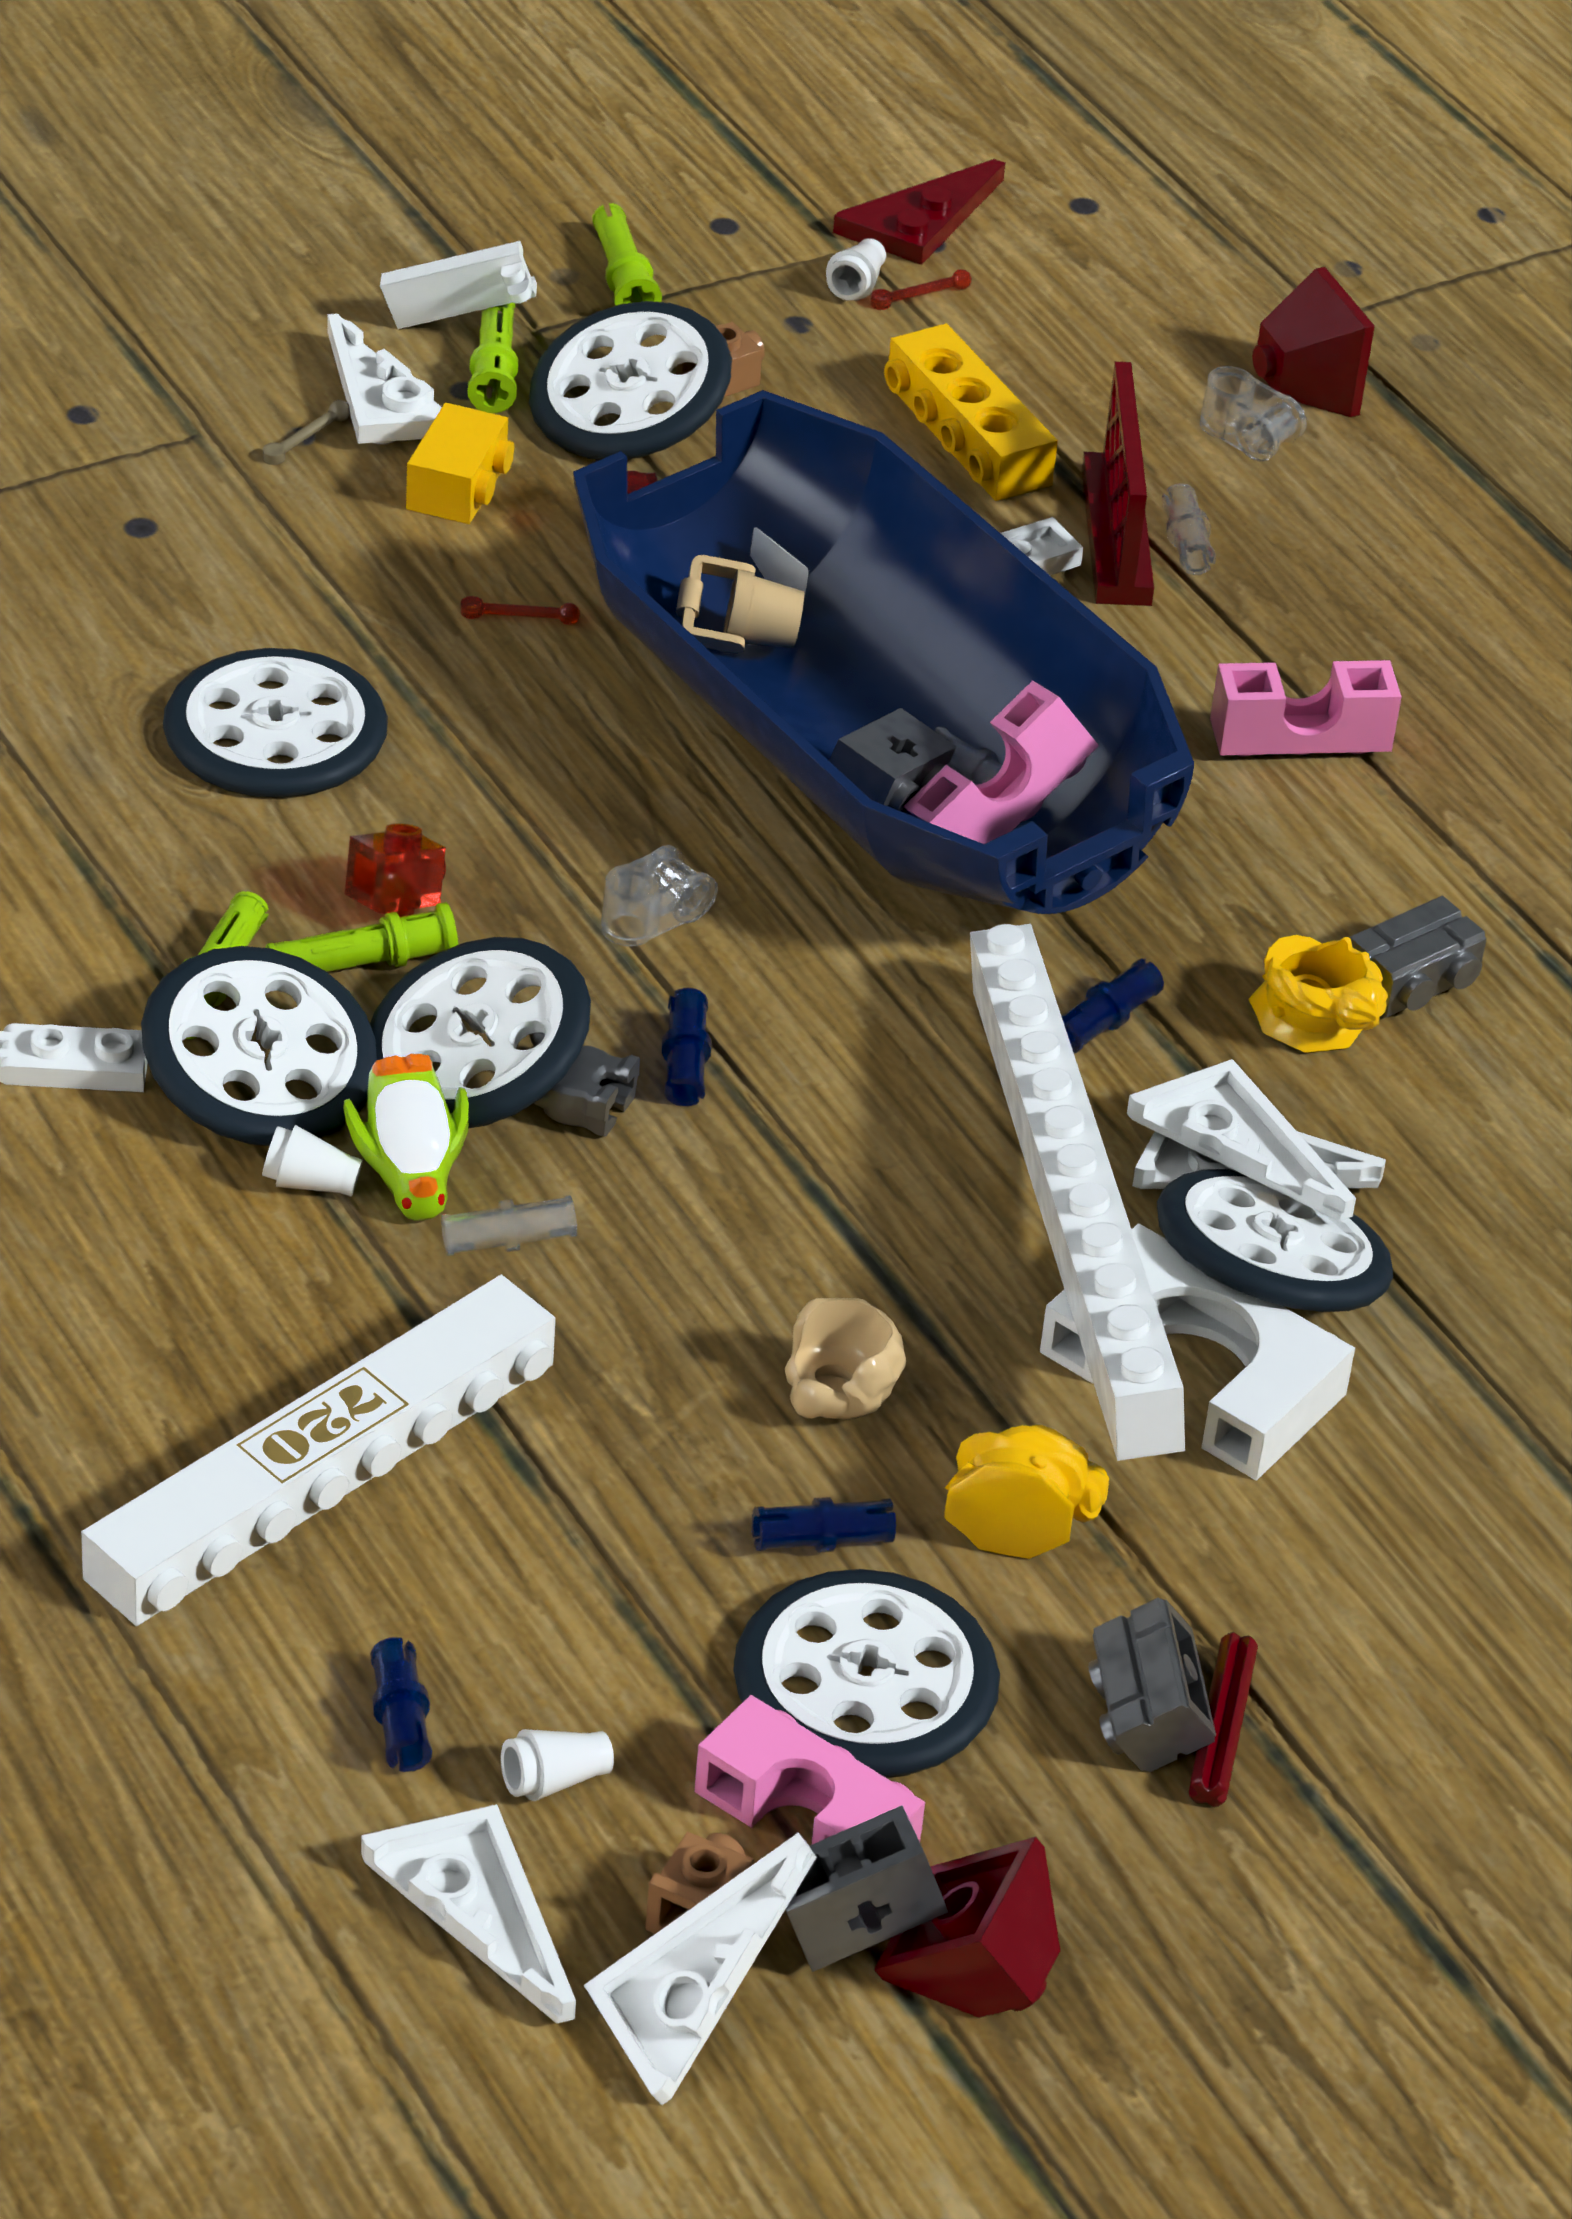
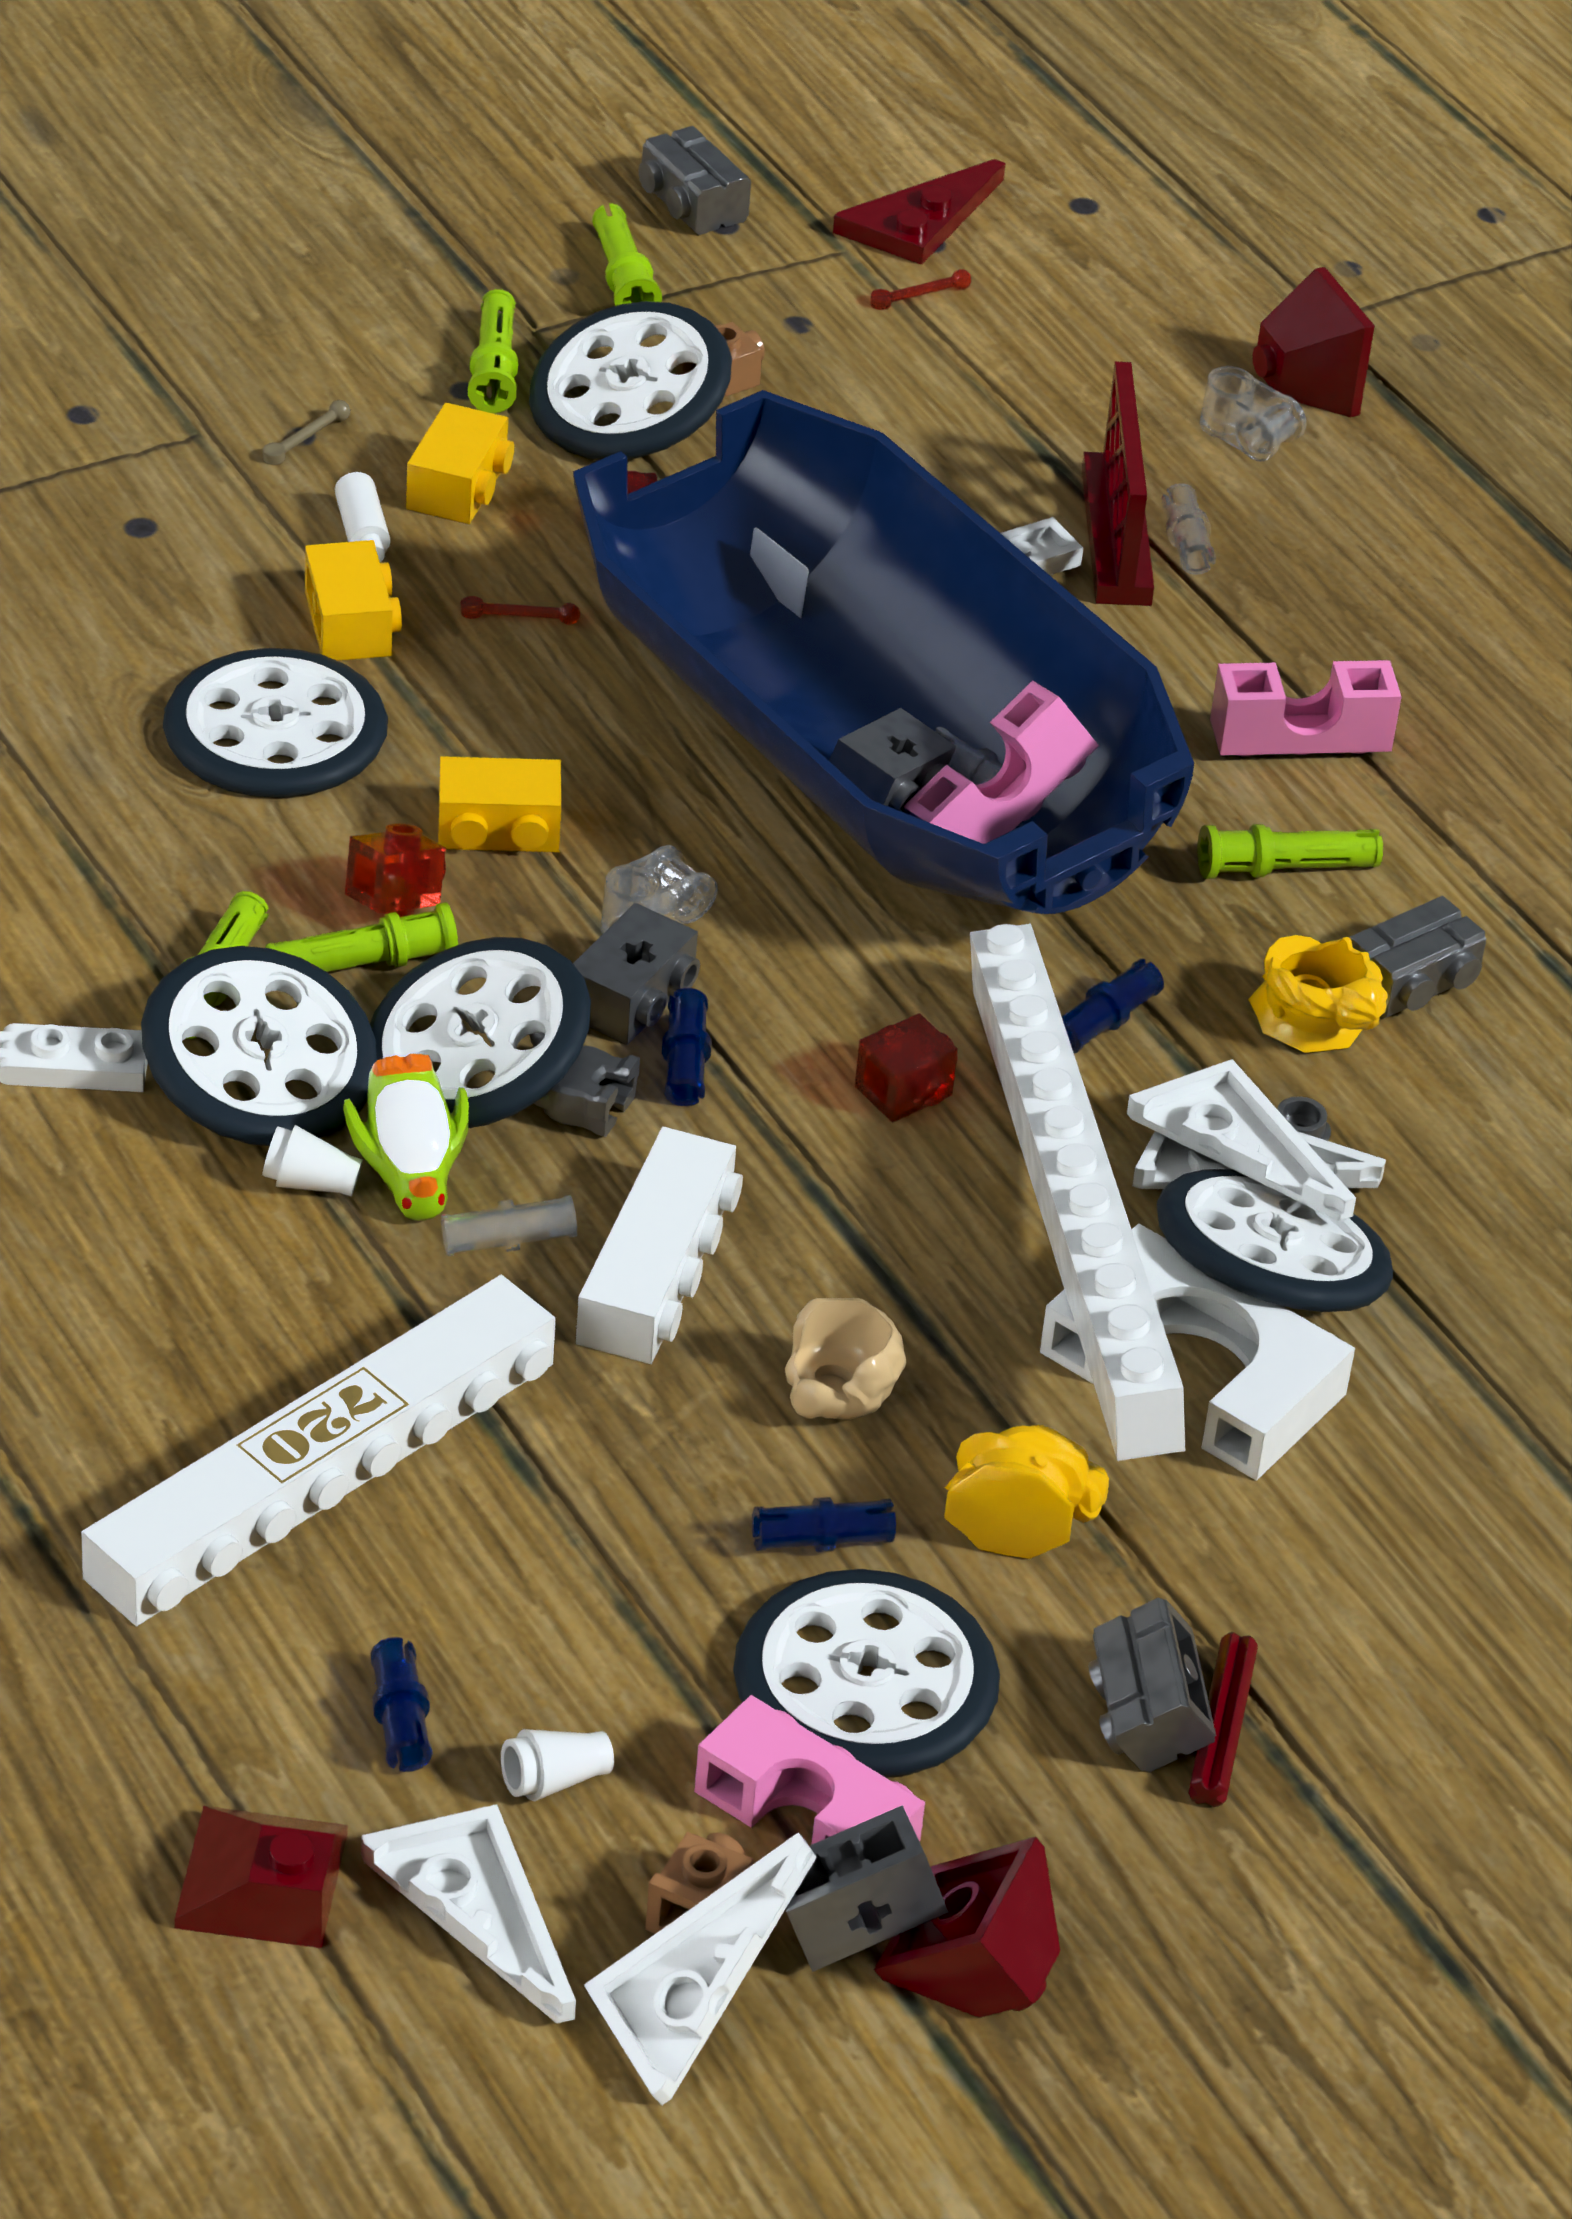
(261, 1877): none -> dark red slope
(351, 600): none -> yellow brick
(362, 511): none -> white cylinder
(380, 390): white wing -> none
(458, 285): white hinge -> none
(499, 804): none -> yellow brick
(636, 971): none -> flat silver brick
(658, 1246): none -> white brick
(695, 180): none -> flat silver brick
(756, 609): tan piece -> none
(855, 270): white cone -> none
(906, 1067): none -> clear red brick
(971, 412): yellow brick -> none
(1263, 850): none -> lime pin
(1306, 1116): none -> flat silver plate

